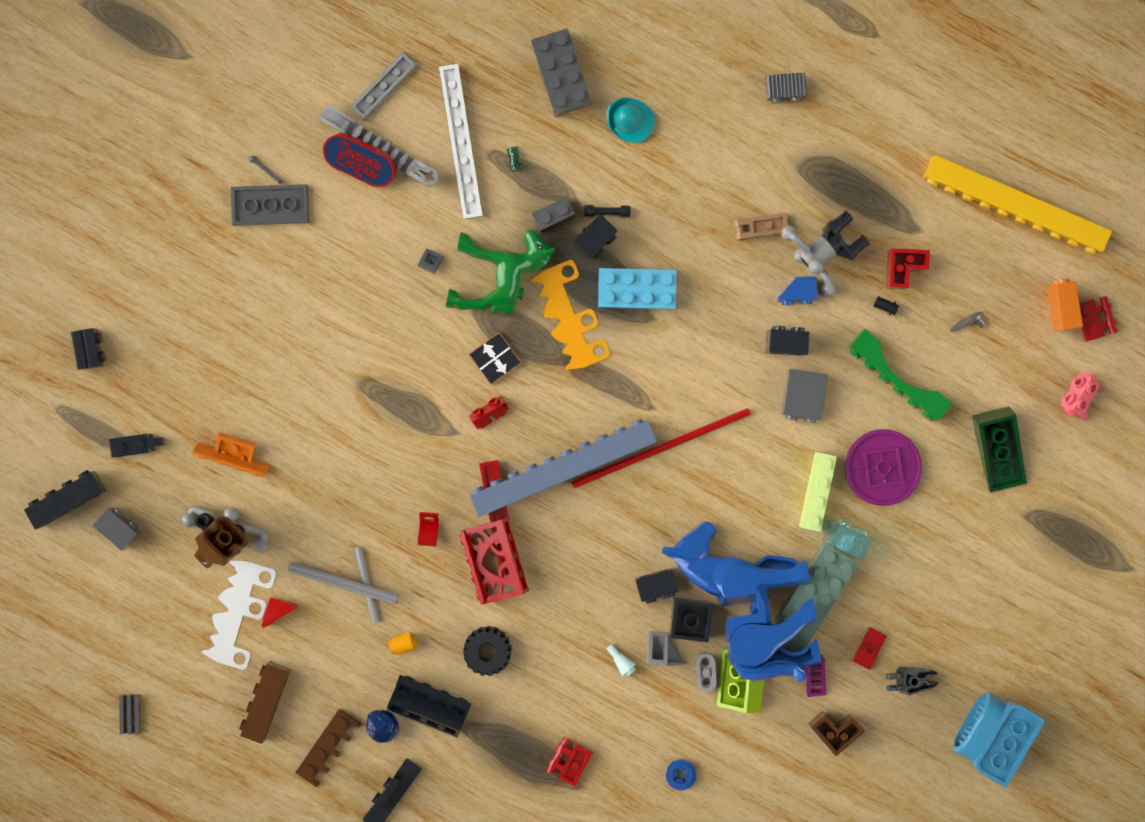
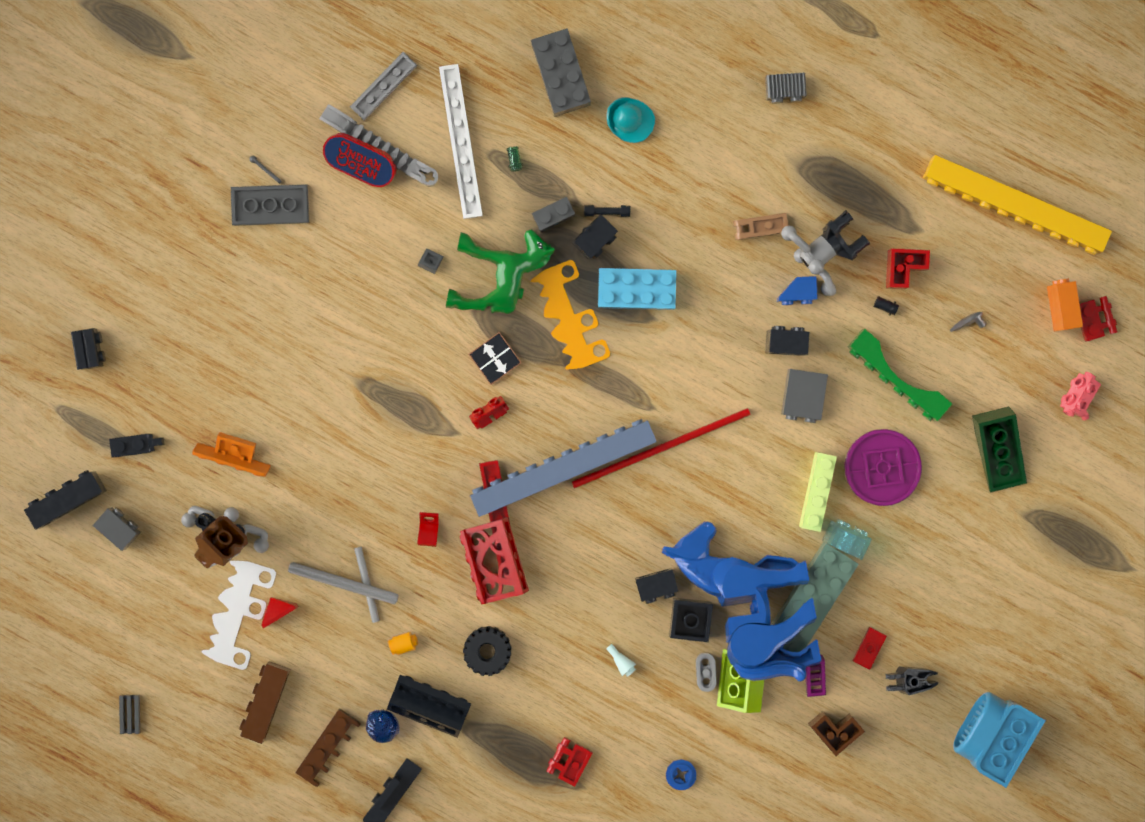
(661, 650): light grey slope -> none

